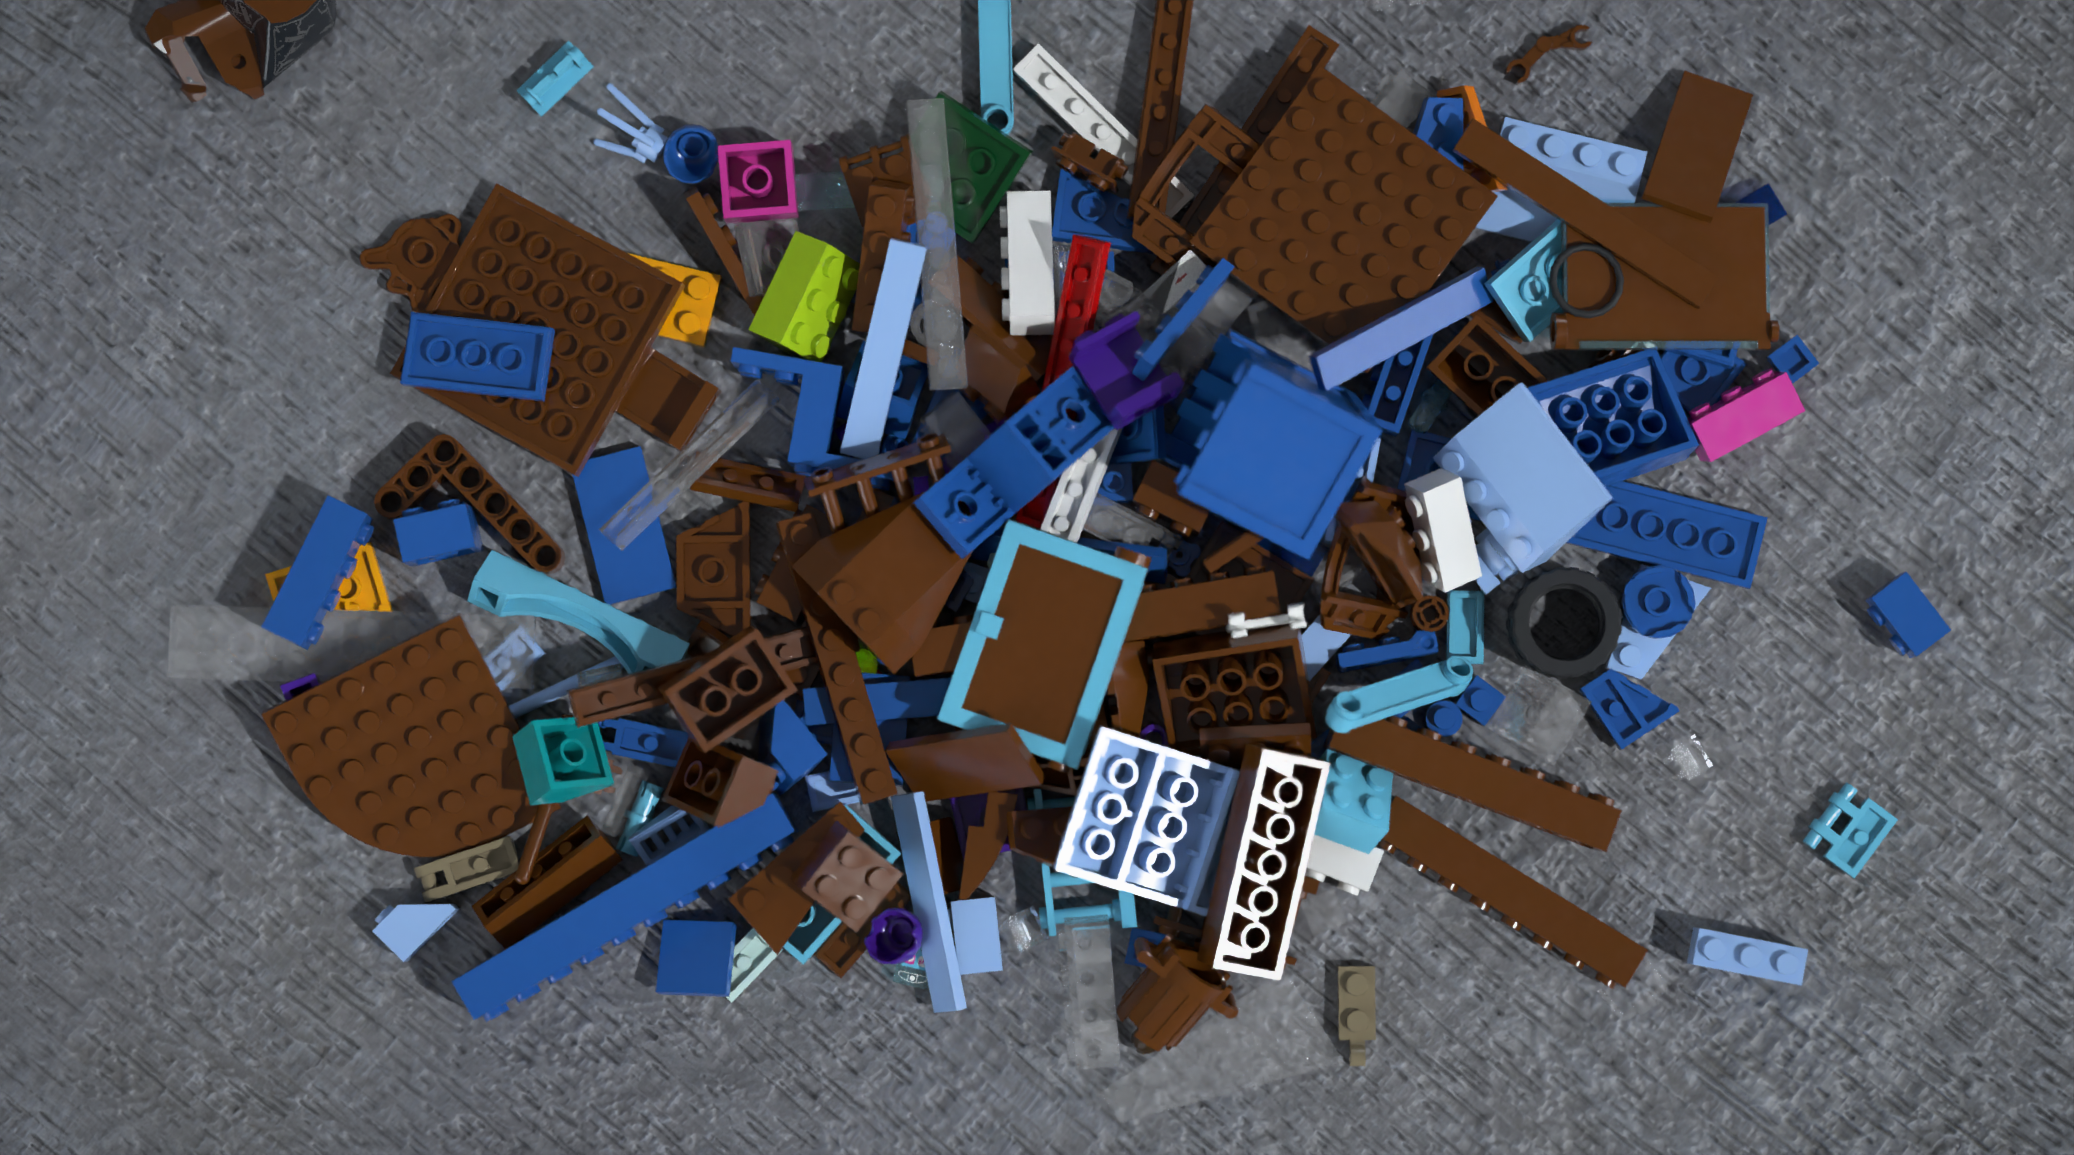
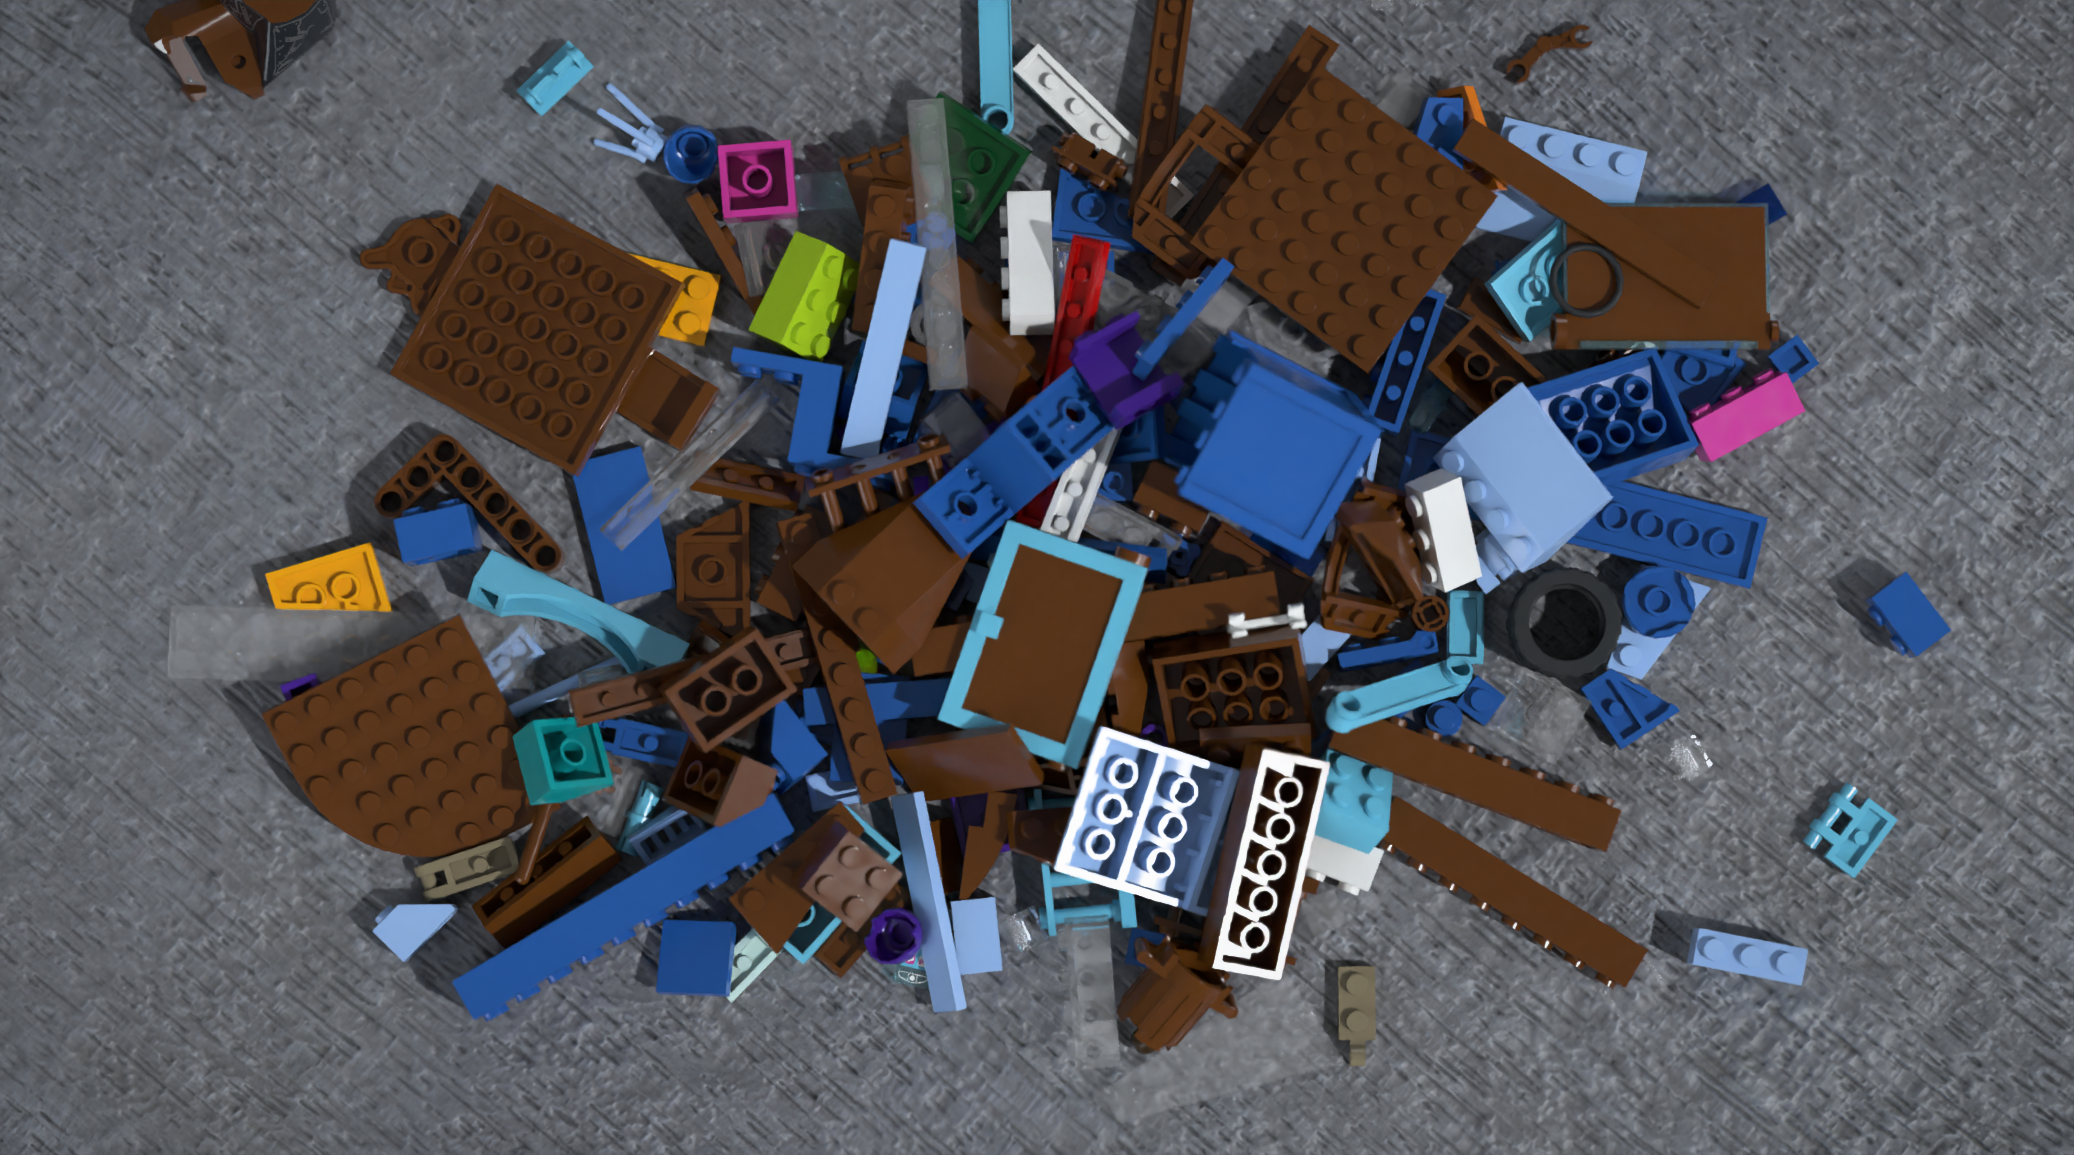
(318, 573): blue brick -> none
(477, 356): blue tile -> none
(1175, 282): clear sticker -> none
(1229, 551): reddish brown tile -> none
(1400, 329): tile -> none
(1697, 146): reddish brown tile -> none

